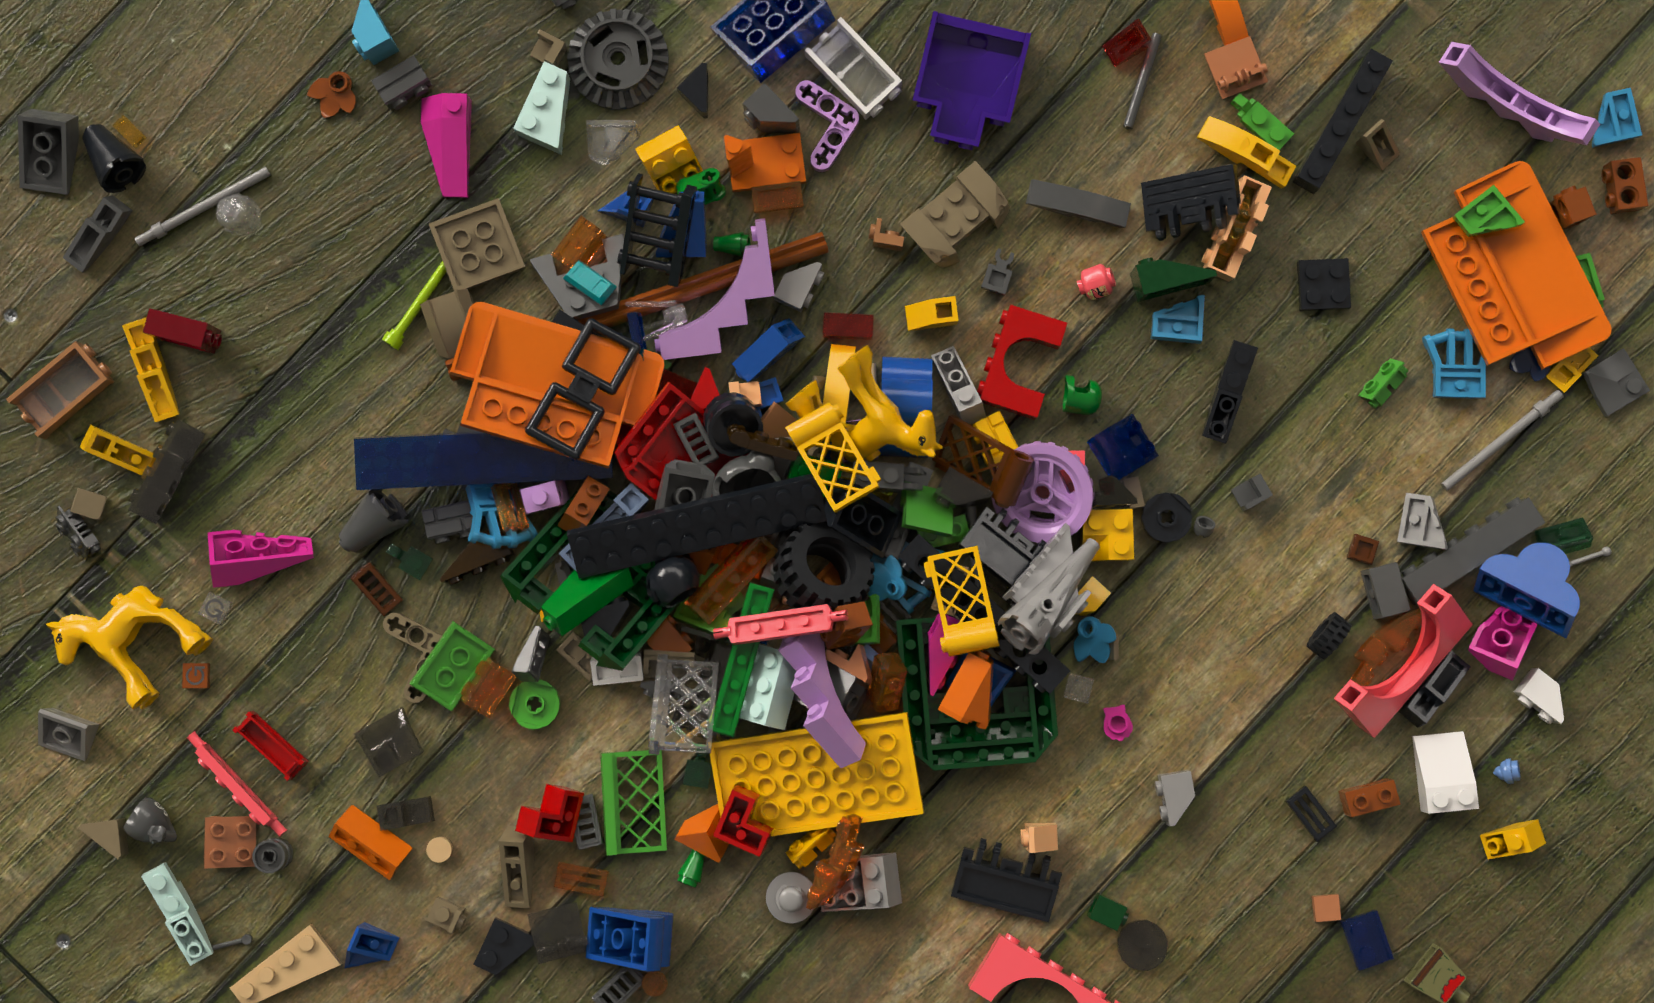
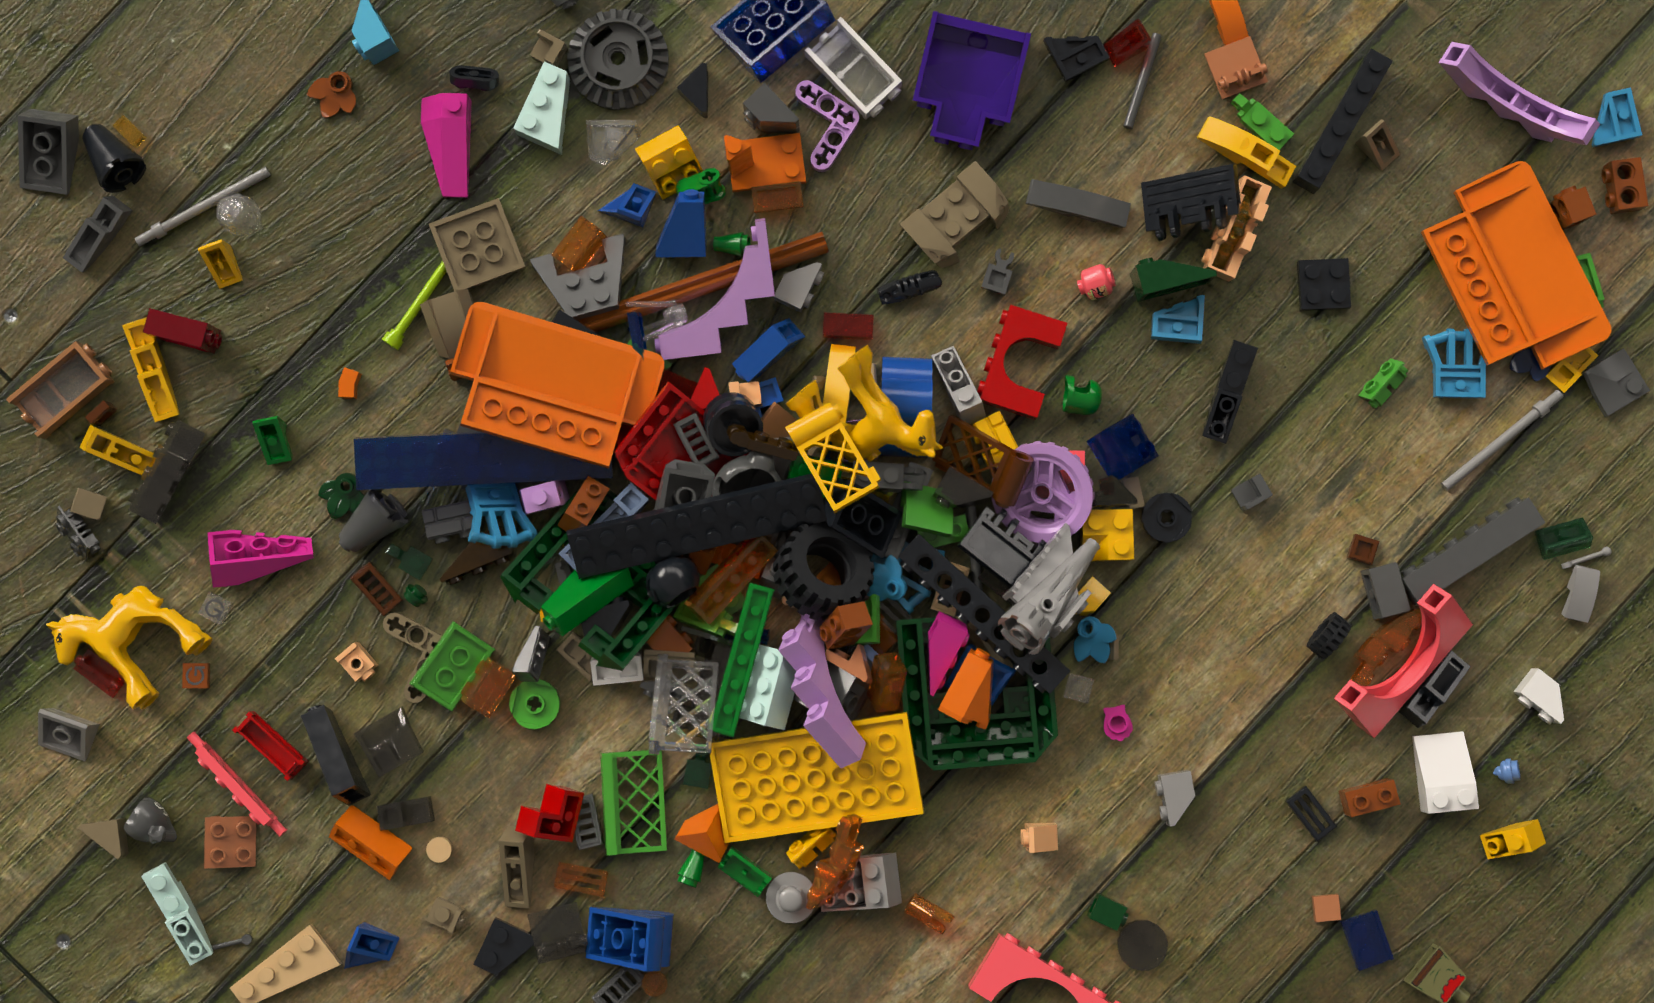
(99, 672): none -> clear red hinge
(101, 413): none -> reddish brown tile
(221, 263): none -> yellow slope
(272, 855): dark grey wheel -> none
(273, 439): none -> green slope
(334, 756): none -> black slope
(339, 498): none -> dark green plate
(348, 384): none -> orange piece
(353, 652): none -> light nougat brick
(402, 83): dark grey brick -> none
(415, 595): none -> dark green plate
(474, 77): none -> black plate
(505, 506): clear orange tile -> none
(583, 389): black bar -> none
(590, 282): teal tile -> none
(680, 224): black fence -> none
(737, 825): red brick -> none
(745, 871): none -> green hinge
(780, 624): coral plate -> none
(889, 240): medium nougat bracket -> none
(909, 287): none -> black hinge
(923, 911): none -> clear orange hinge
(932, 313): yellow slope -> none
(968, 635): yellow piece -> none
(1005, 885): black hinge -> none
(1075, 54): none -> black wing
(1208, 528): dark grey hinge -> none
(1421, 523): light grey wing -> none
(1487, 214): bright green wing -> none
(1502, 642): dark pink wedge -> none
(1532, 586): brick -> none
(1583, 593): none -> light grey slope

